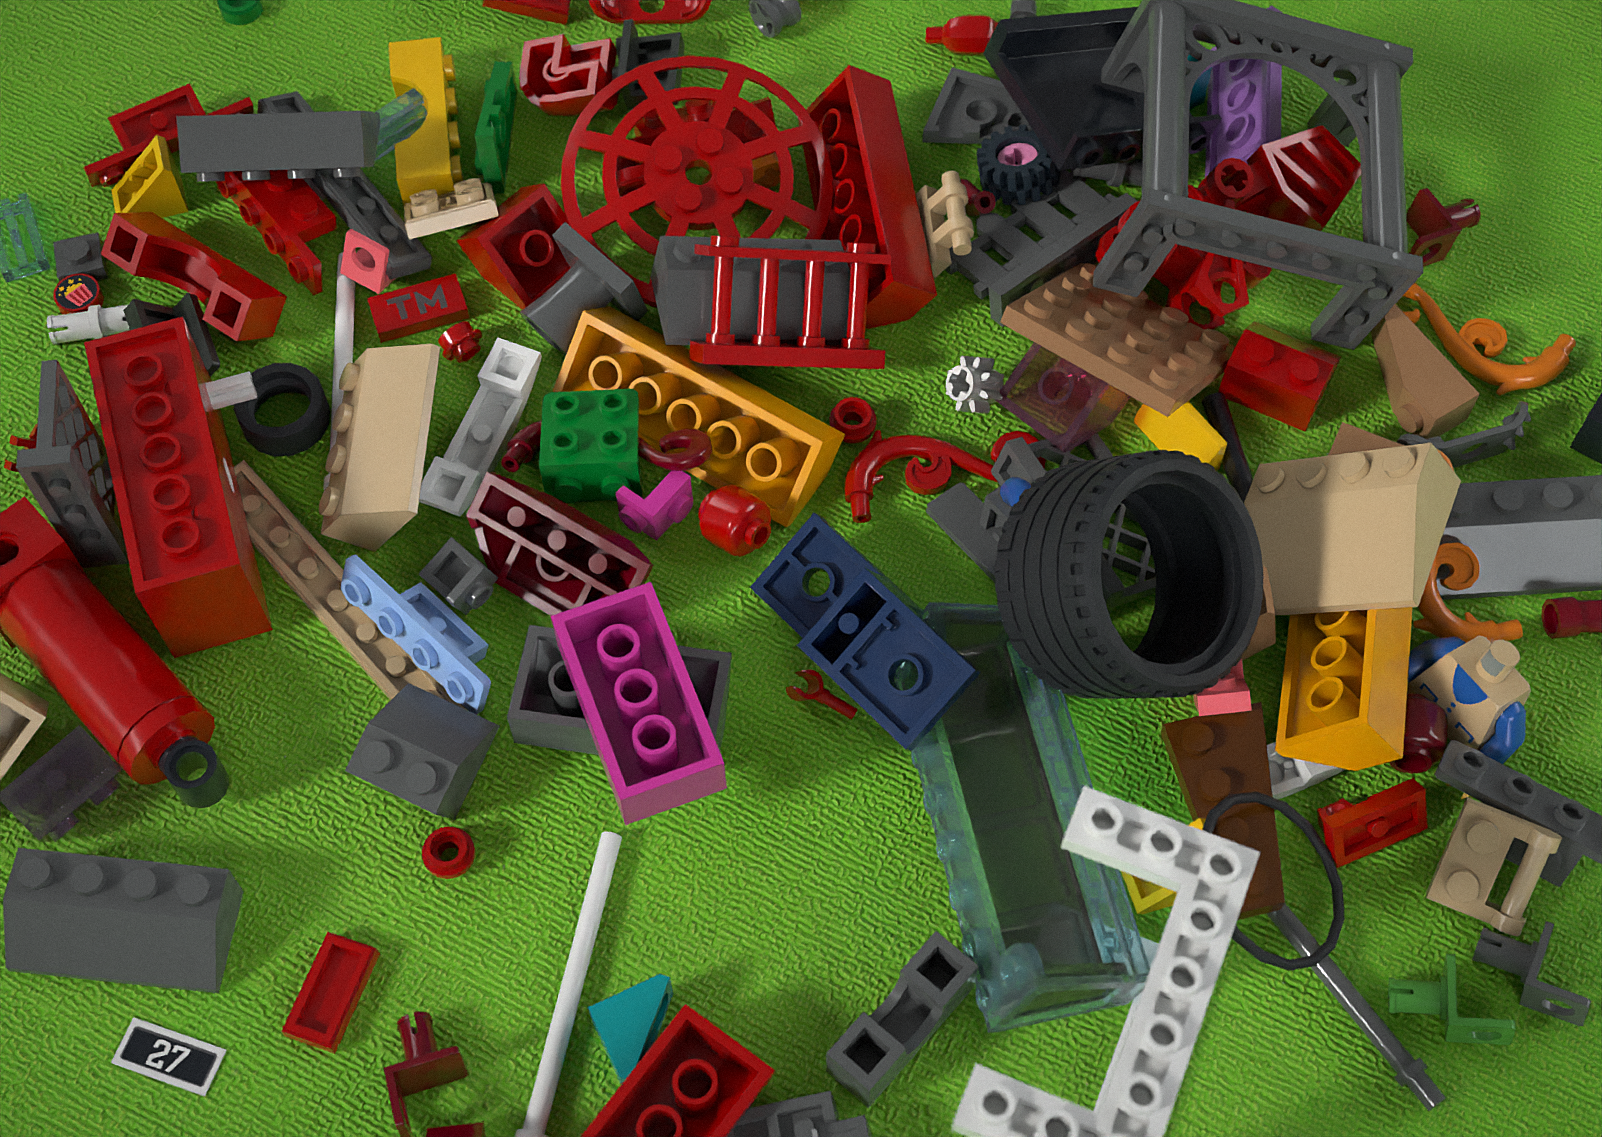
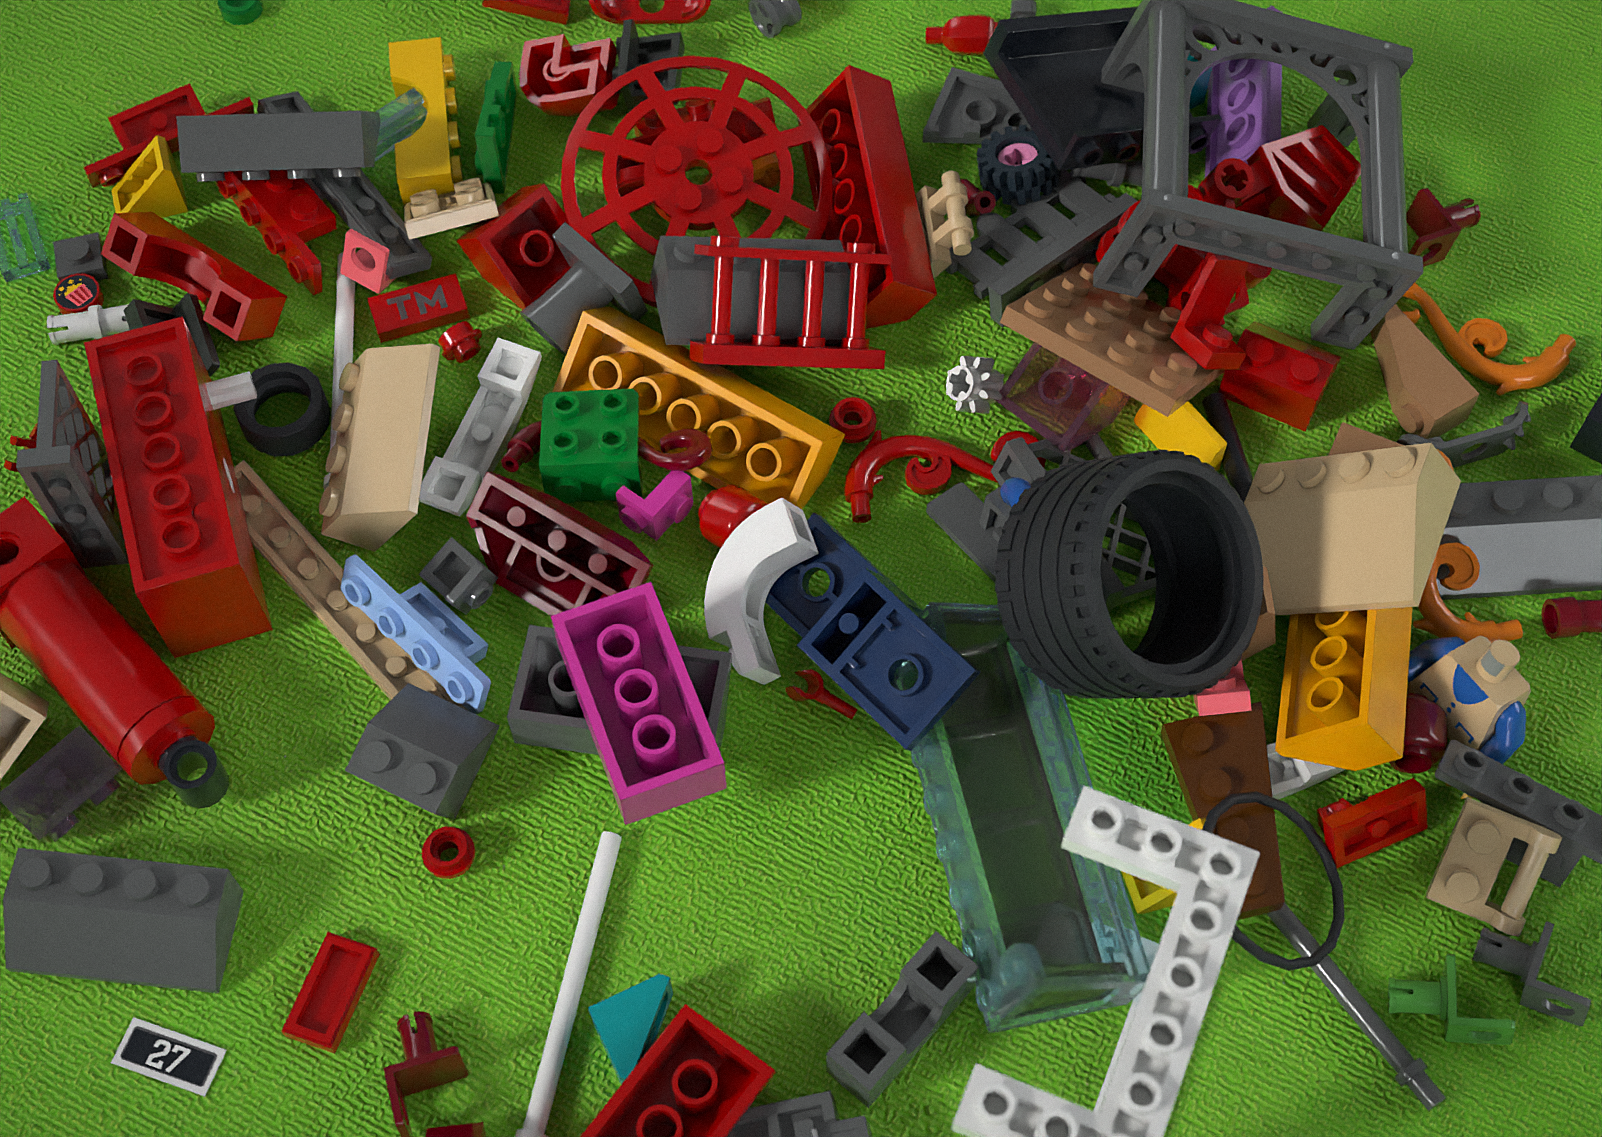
(742, 577): none -> white arch
(1198, 323): none -> red bracket

